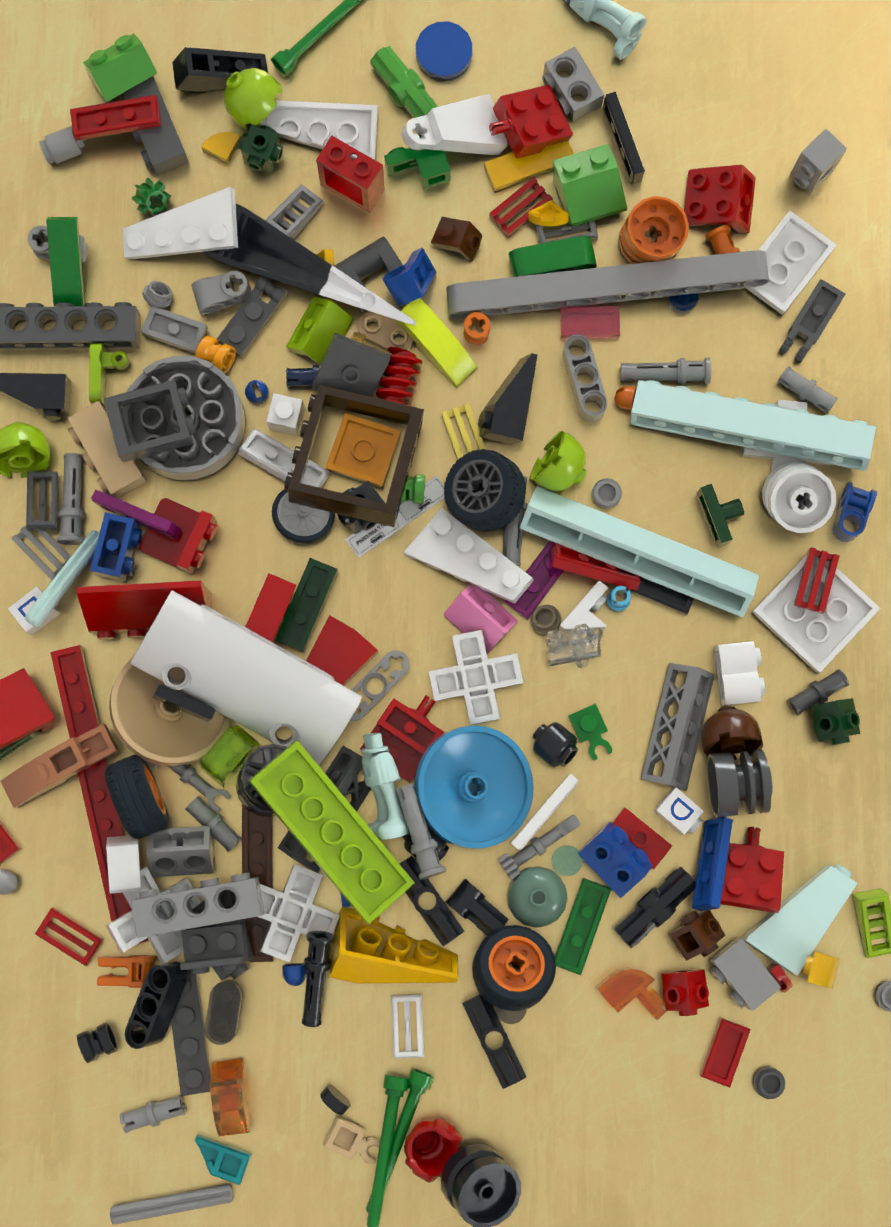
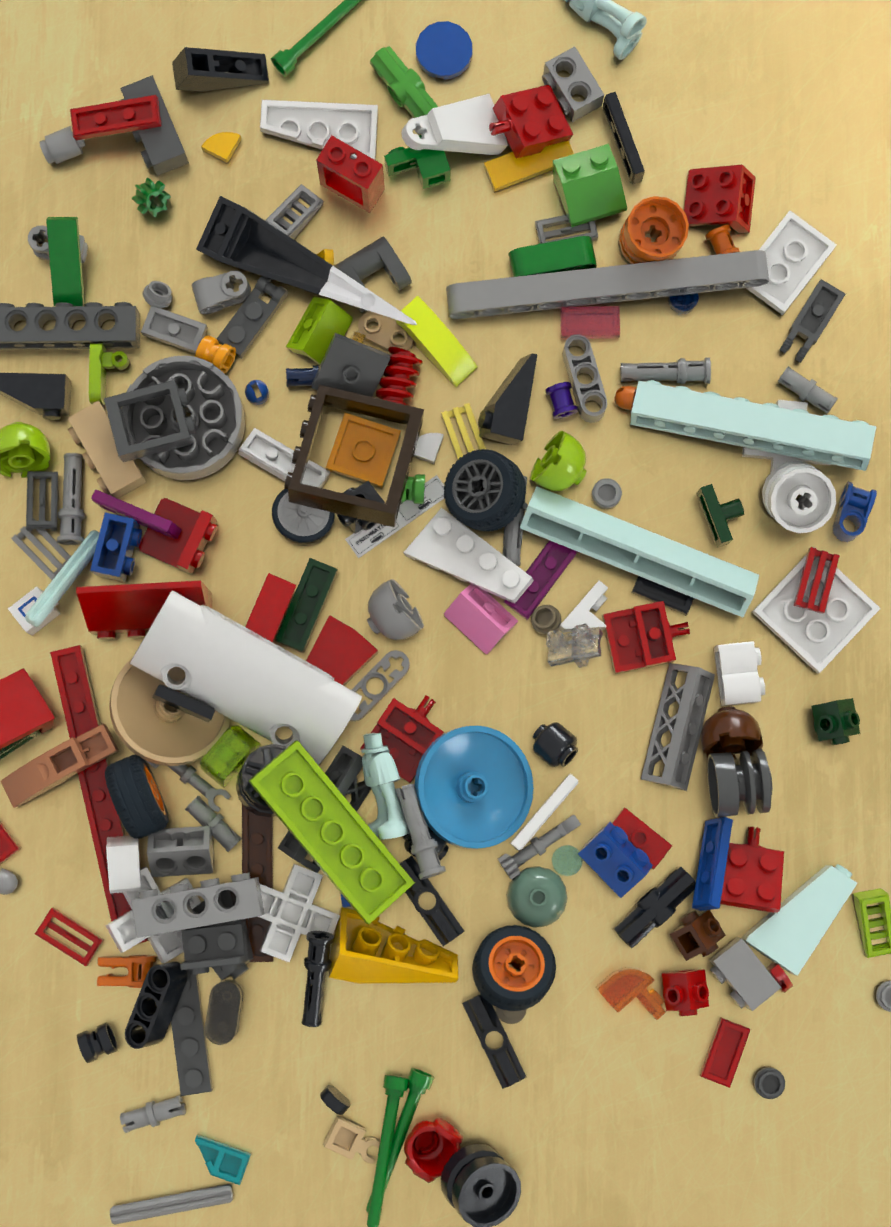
(119, 67): bright green slope -> none
(190, 228): white wing -> none
(229, 1098): clear orange brick -> none
(250, 96): lime cylinder -> none
(262, 156): dark green brick -> none
(285, 414): white brick -> none
(294, 973): blue hinge -> none
(392, 613): none -> light grey cylinder
(408, 1053): white tile -> none
(411, 279): blue plate -> none
(428, 446): none -> white tile
(457, 236): reddish brown bracket -> none
(472, 905): black piece -> none
(476, 677): white plate -> none
(479, 320): orange bush -> none
(538, 191): red tile -> none
(548, 215): yellow tile -> none
(561, 400): none -> dark purple bush
(581, 926): green tile -> none
(584, 565): red tile -> none
(589, 726): green plate -> none
(618, 606): medium azure pin -> none
(641, 637): none -> red plate
(679, 812): white brick -> none
(817, 161): light grey brick -> none
(818, 692): dark grey pin -> none
(821, 969): yellow slope -> none

